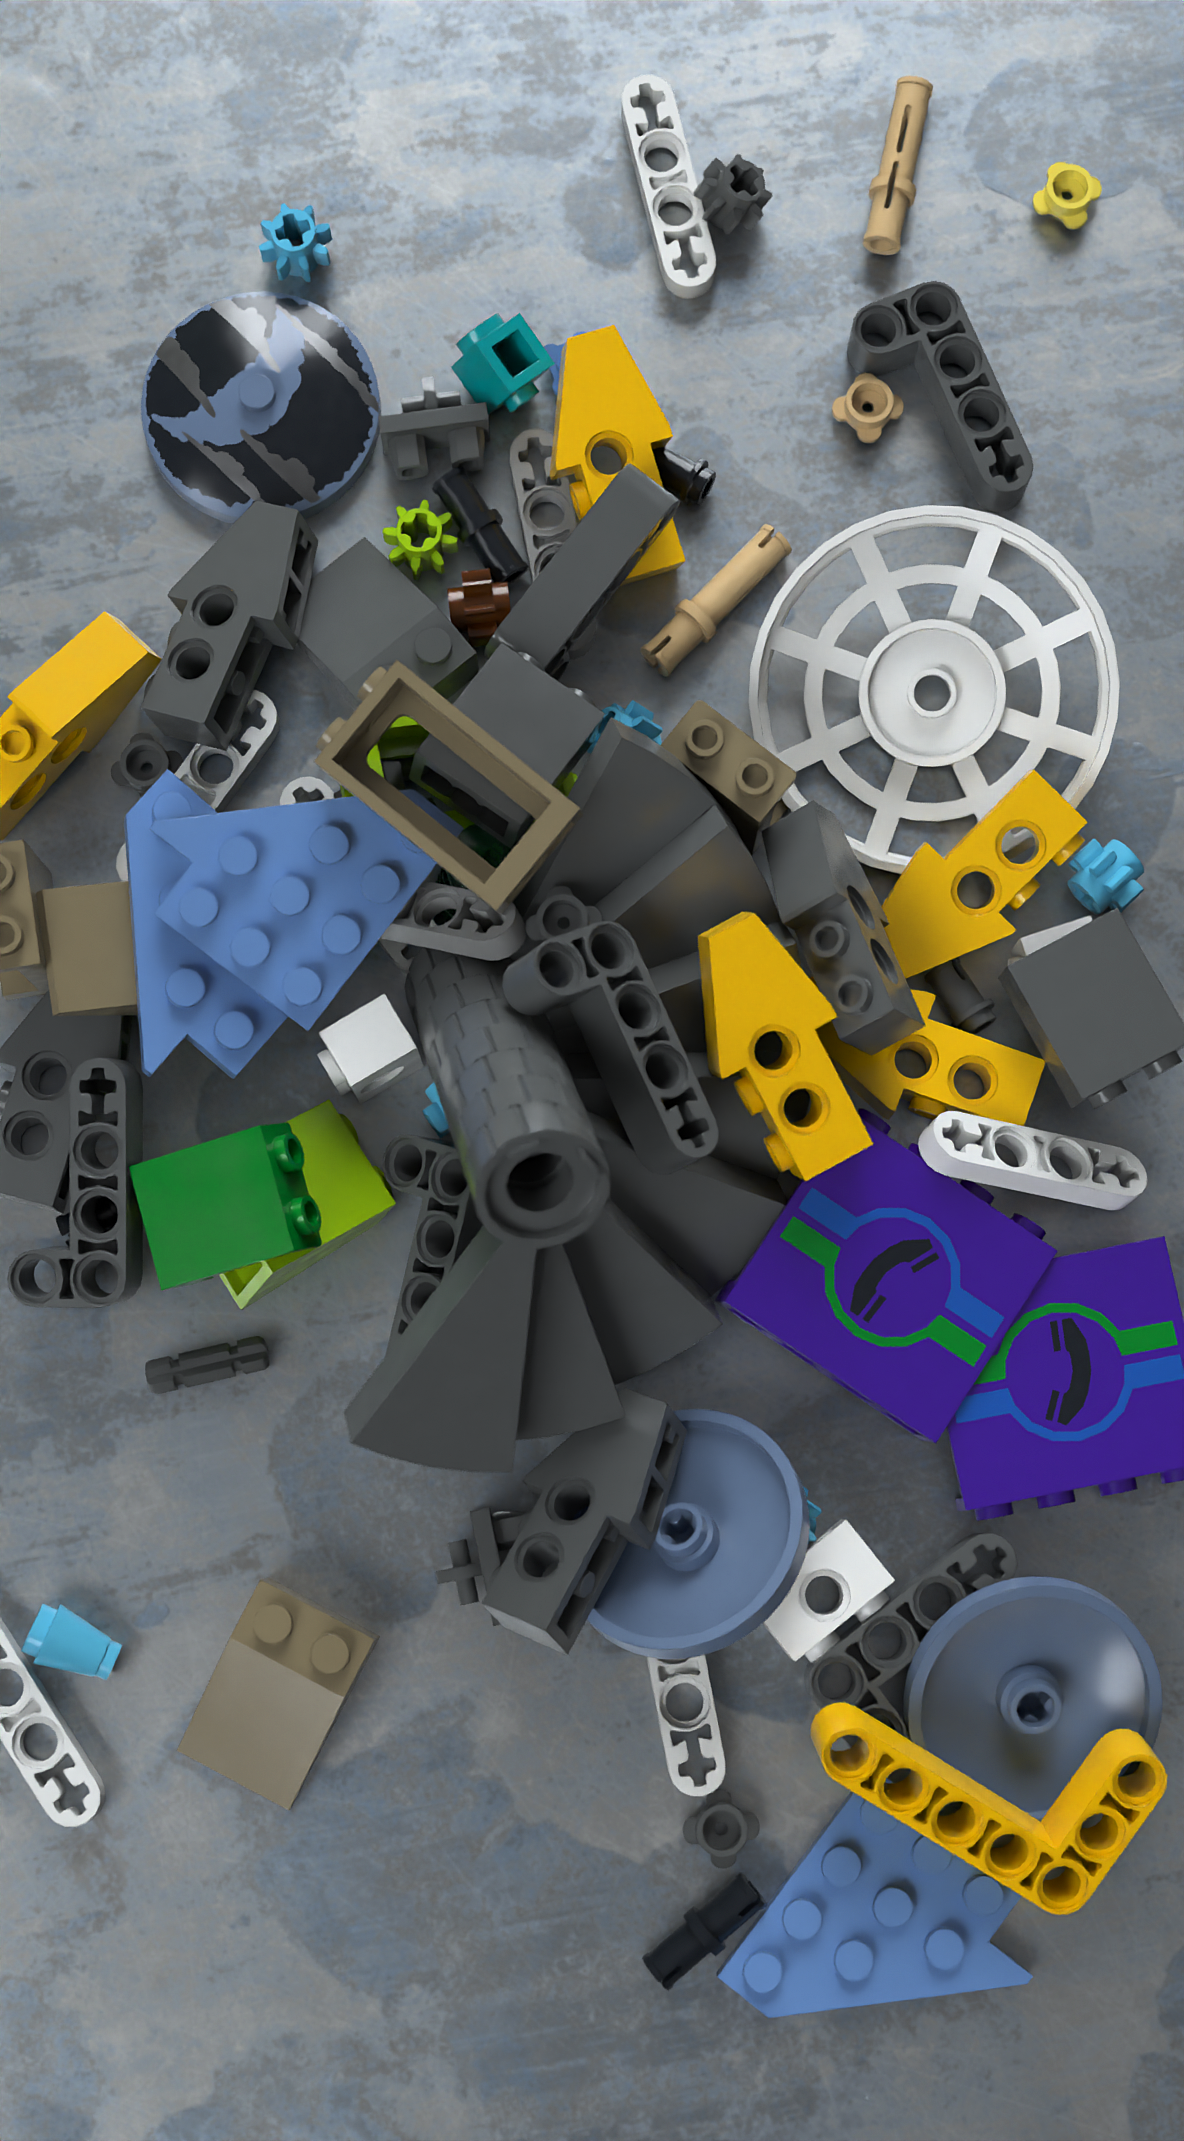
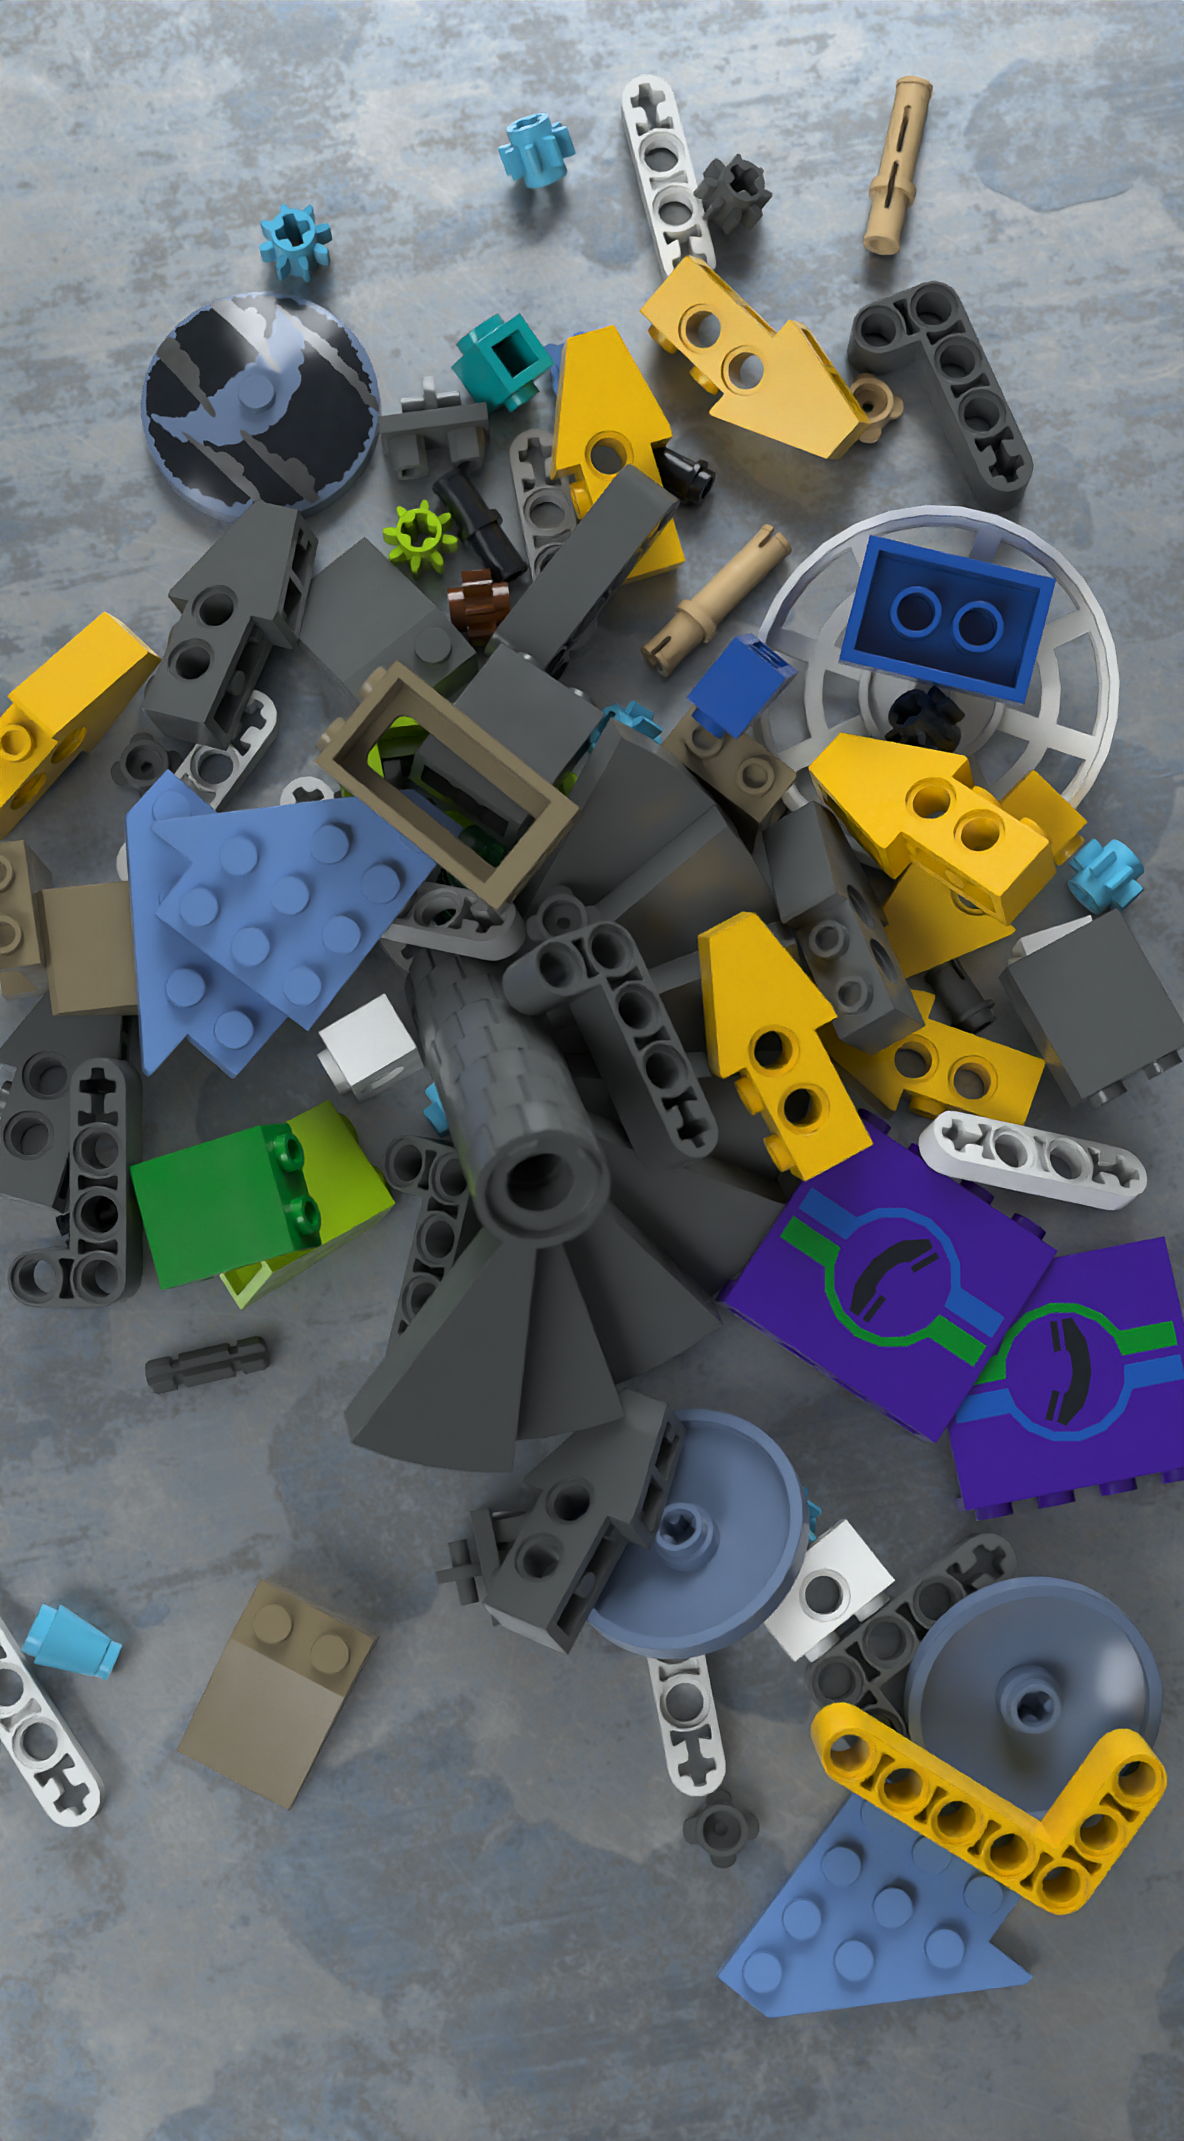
(536, 150): none -> medium azure gear
(704, 1931): black pin -> none
(739, 686): none -> blue slope
(800, 390): none -> yellow brick
(888, 790): none -> yellow brick
(925, 720): none -> black gear
(946, 621): none -> blue brick
(1072, 179): light yellow plate -> none

